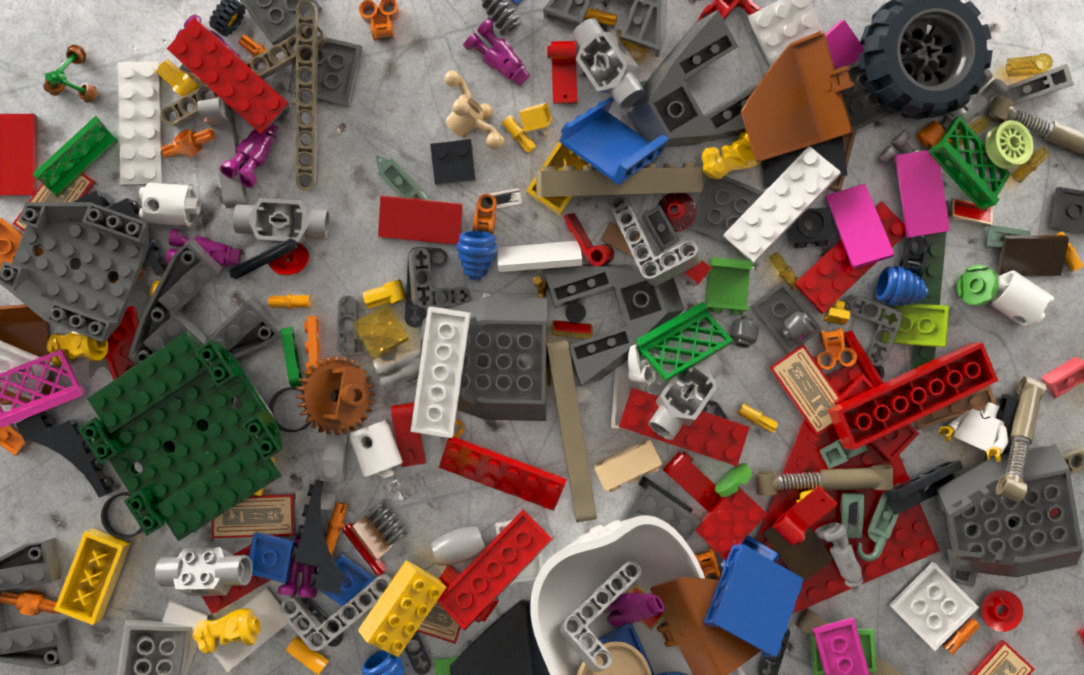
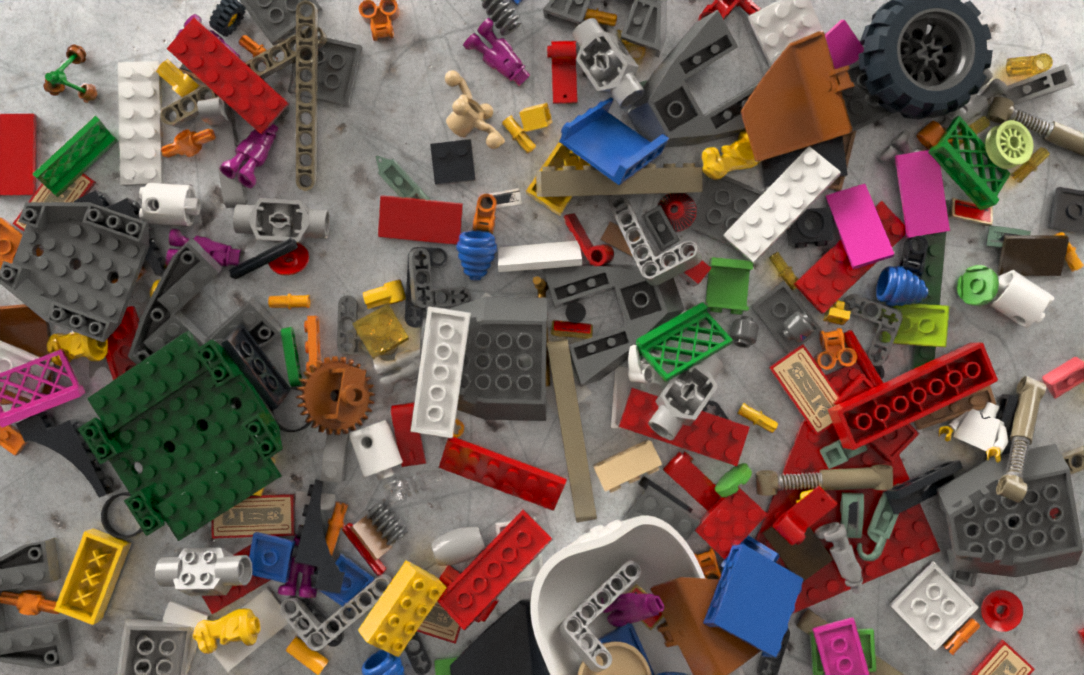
(256, 366): none -> black tile

